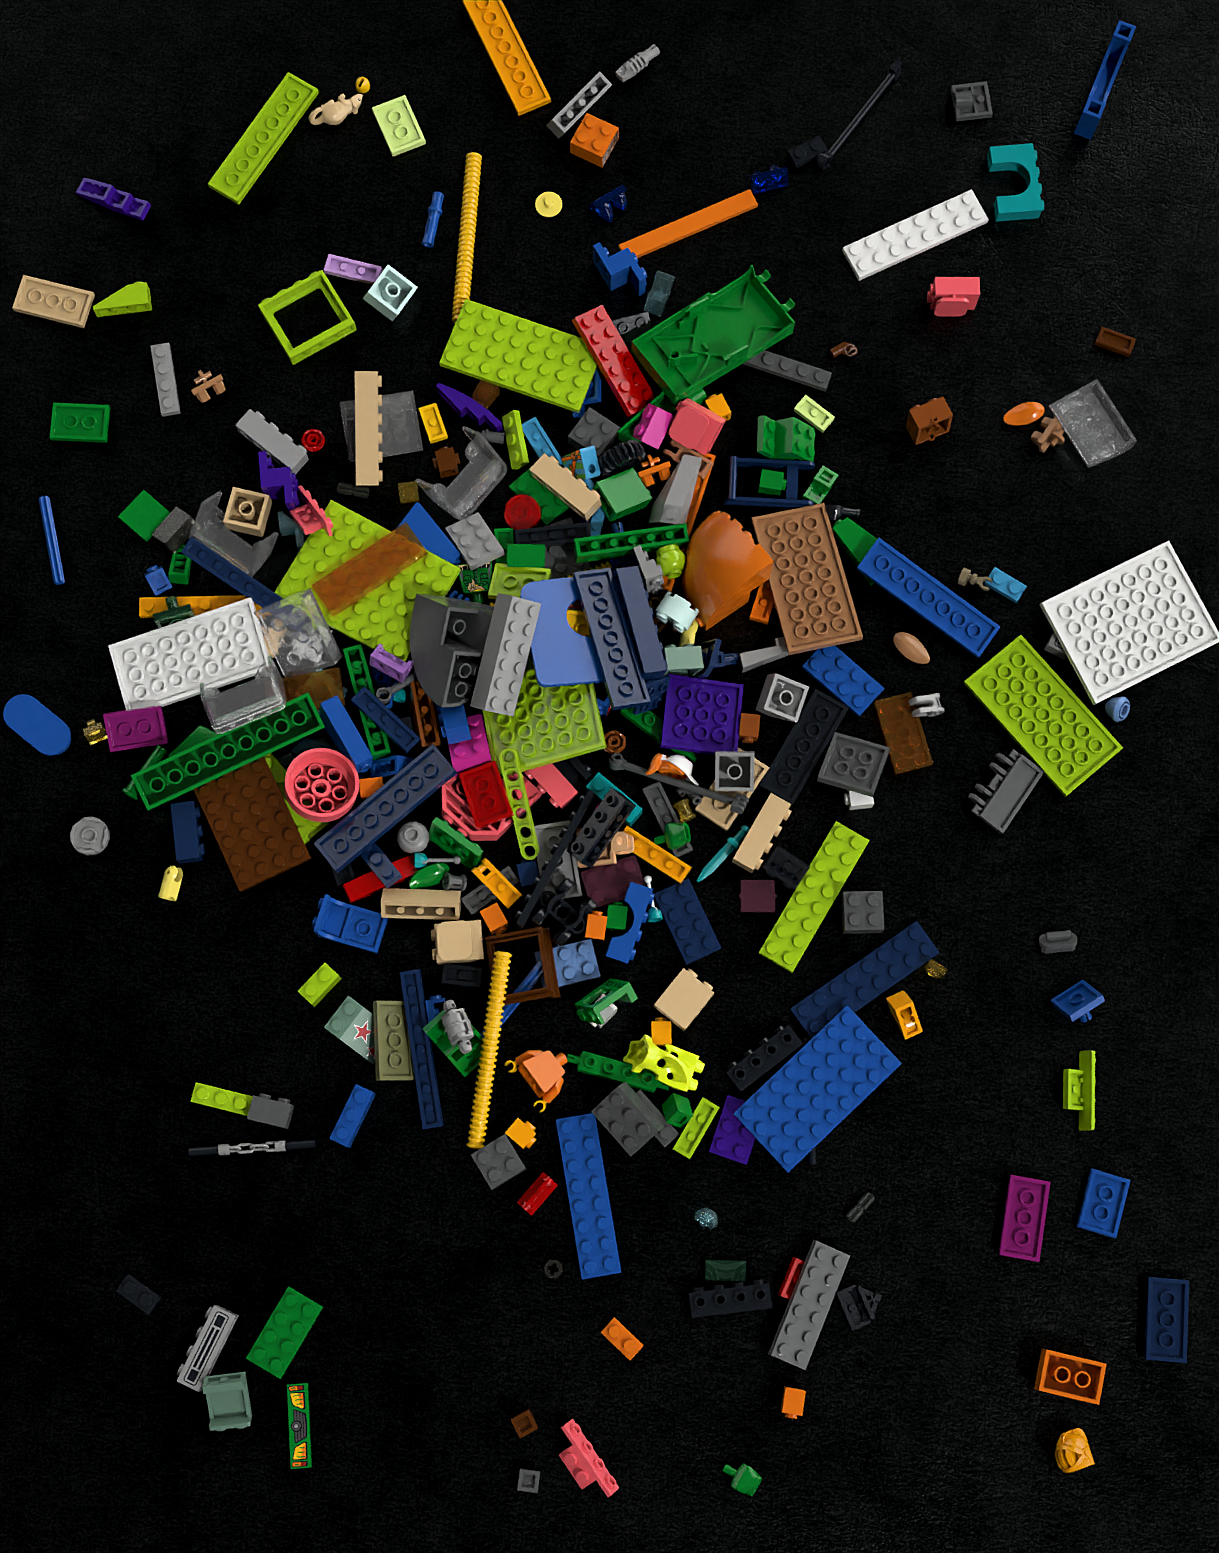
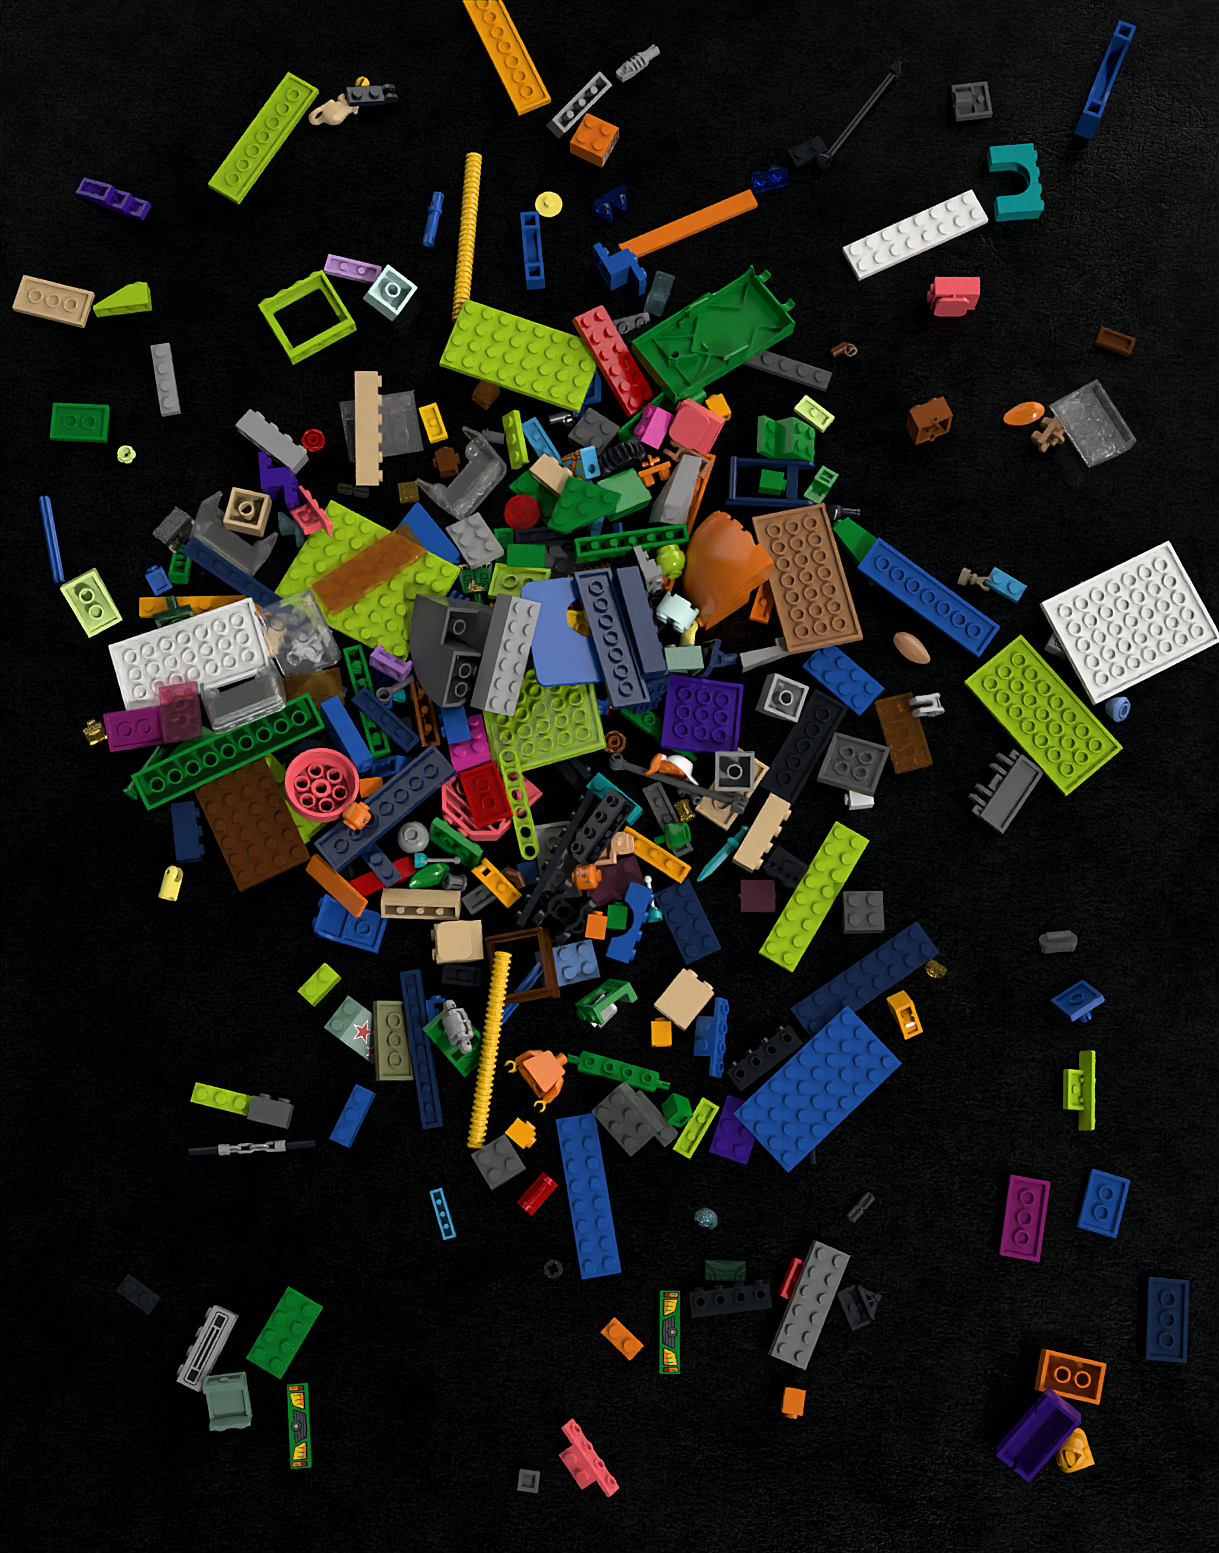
(37, 725): blue tile -> none
(89, 836): light grey tile -> none
(91, 602): none -> yellowish green slope
(121, 454): none -> yellowish green plate
(144, 515): green tile -> none
(180, 712): none -> clear pink plate
(201, 392): medium nougat hips -> none
(336, 885): none -> orange tile
(356, 815): none -> orange head
(371, 95): none -> black hinge
(398, 125): yellowish green plate -> none
(442, 1214): none -> dark azure piece
(465, 405): dark purple slope -> none
(494, 919): orange brick -> none
(516, 877): none -> reddish brown arm
(524, 1423): reddish brown panel -> none
(532, 250): none -> blue arch
(554, 783): coral brick -> none
(564, 418): none -> flat silver arm
(582, 505): none -> green plate
(586, 876): none -> orange head
(646, 1055): neon yellow hips -> none
(669, 1333): none -> tile
(711, 1037): none -> blue bracket
(744, 1479): green piece -> none
(749, 727): dark orange brick -> none
(1038, 1434): none -> dark purple piece

